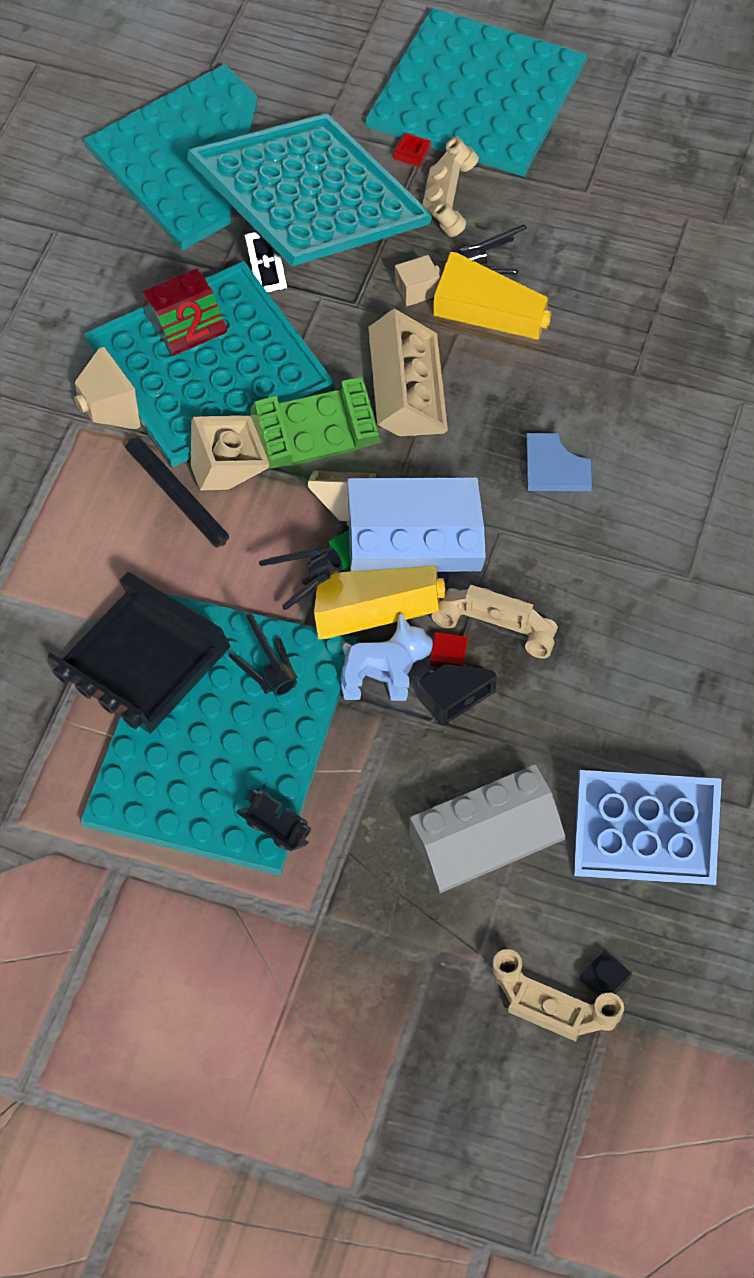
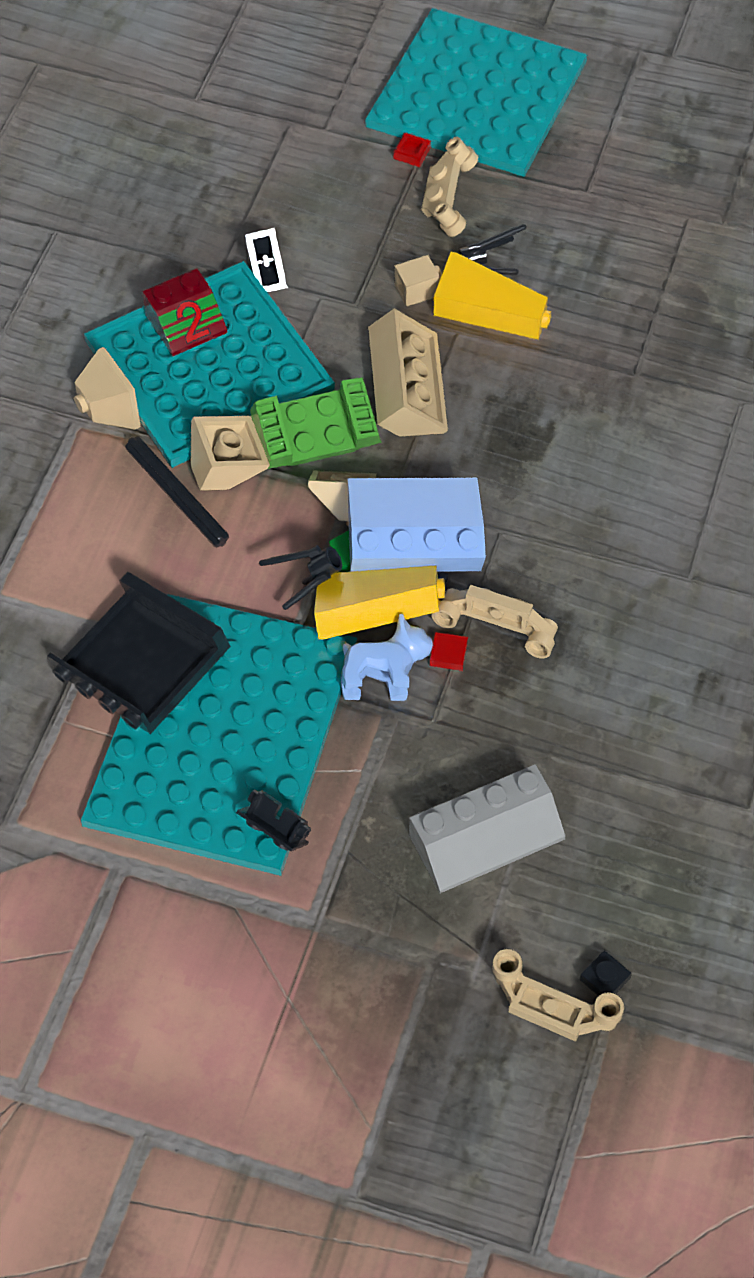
(152, 147): teal plate -> none
(278, 675): black plant -> none
(309, 188): teal plate -> none
(454, 690): black slope -> none
(553, 467): medium blue tile -> none
(647, 827): light blue slope -> none

